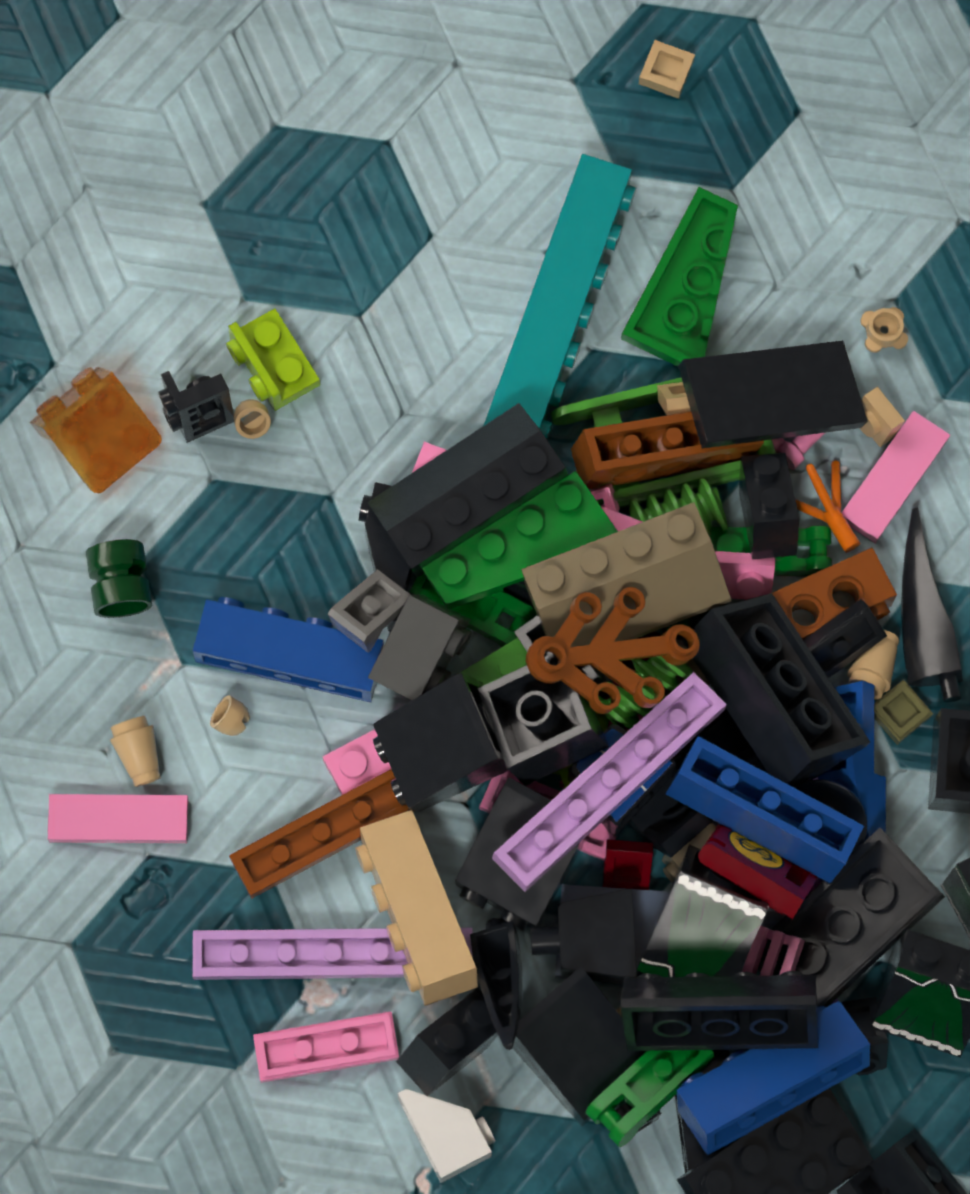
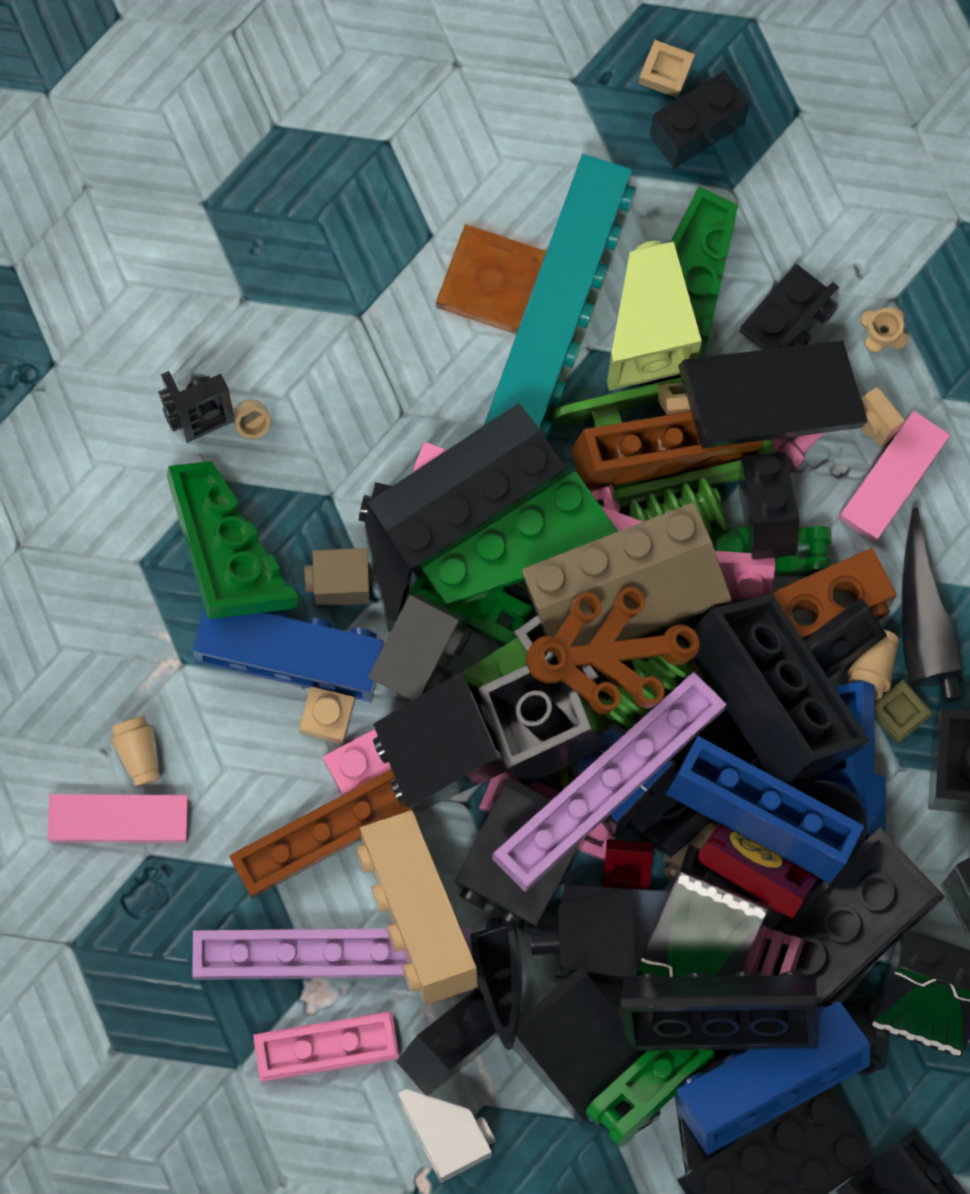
(97, 428): clear orange bracket -> none
(118, 573): dark green wheel -> none
(224, 548): none -> green wing
(230, 716): tan hinge -> none
(273, 358): lime bracket -> none
(326, 715): none -> tan plate
(338, 577): none -> dark tan brick
(368, 609): light grey slope -> none
(490, 279): none -> clear orange plate
(654, 319): none -> yellowish green slope
(699, 119): none -> black brick
(791, 311): none -> black bracket
(832, 505): orange plant -> none

